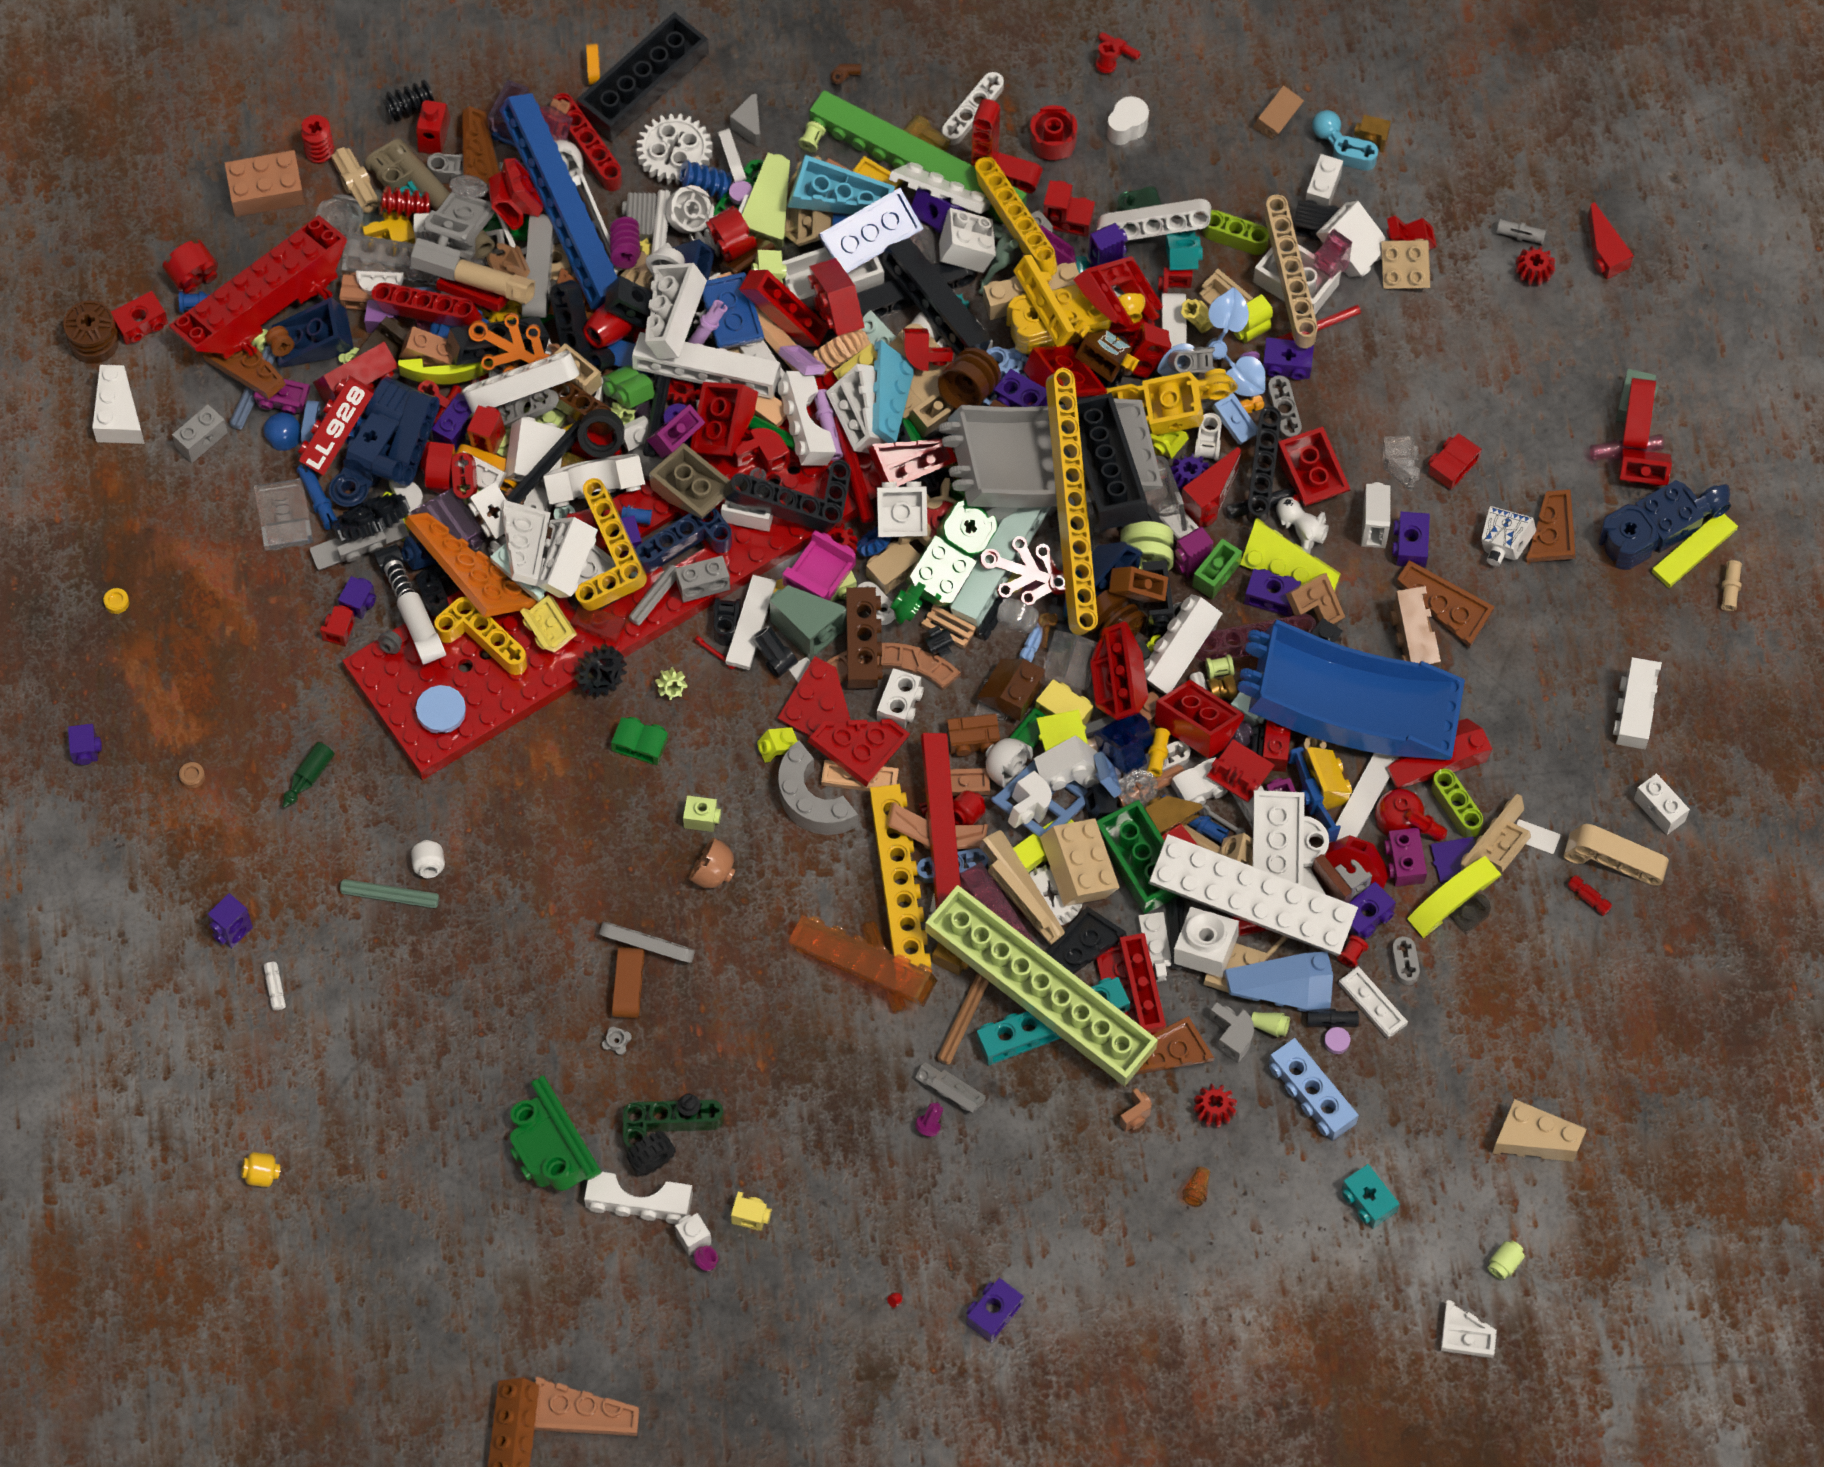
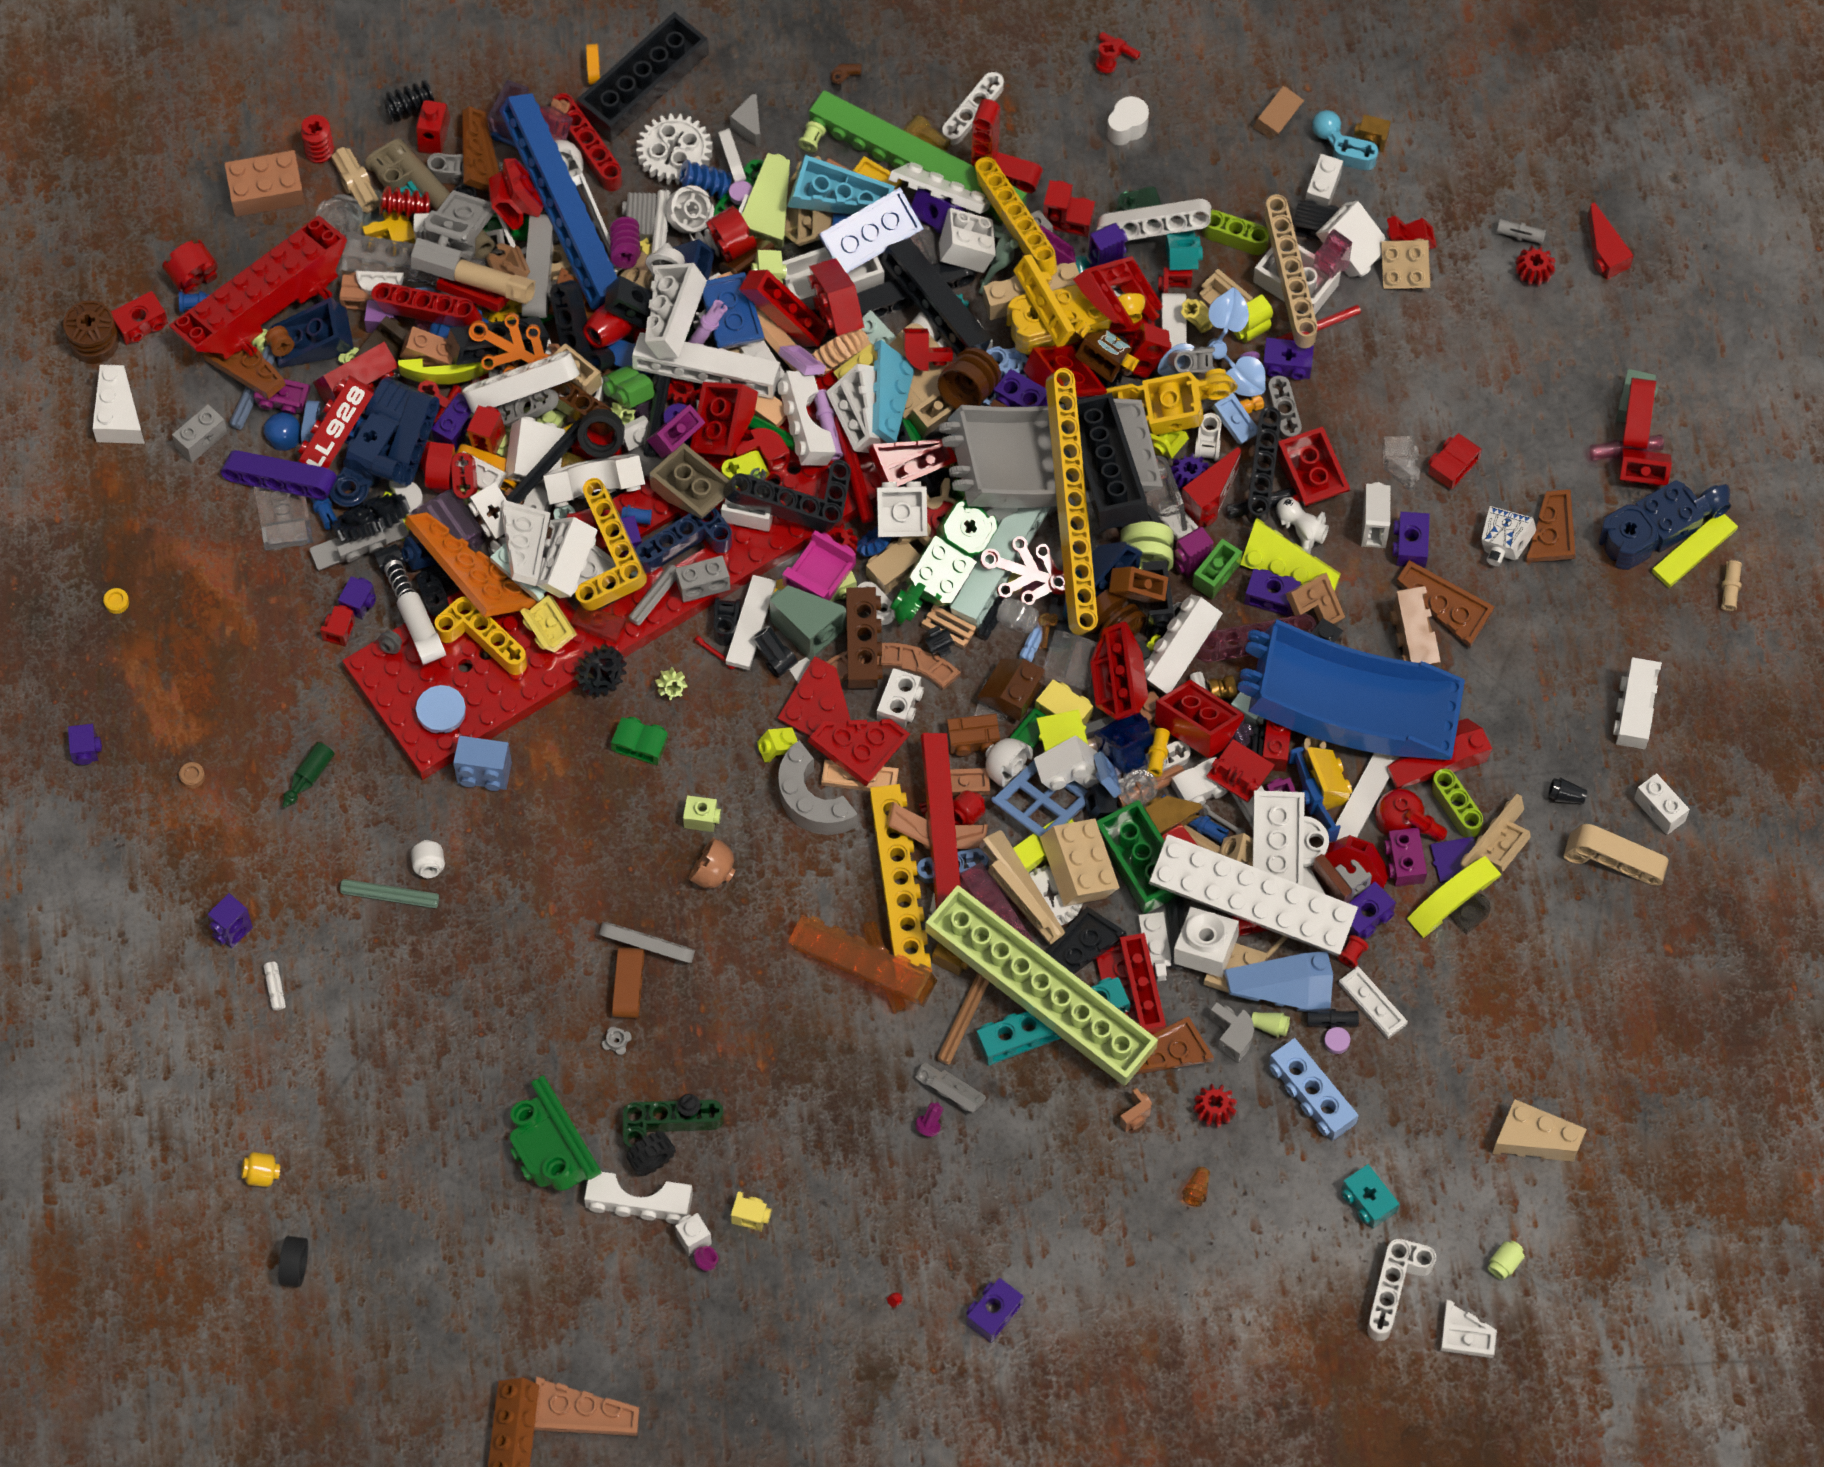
(278, 474): none -> dark purple beam
(293, 1261): none -> black tyre
(469, 186): clear gear -> none
(482, 763): none -> medium blue brick
(744, 464): none -> neon yellow piece
(1033, 800): white brick -> none
(1053, 133): red brick -> none
(1219, 666): yellowish green bush -> none
(1392, 1290): none -> white beam
(1411, 959): light grey beam -> none
(1540, 837): white sticker -> none
(1565, 791): none -> black cone
(1589, 895): red axle -> none

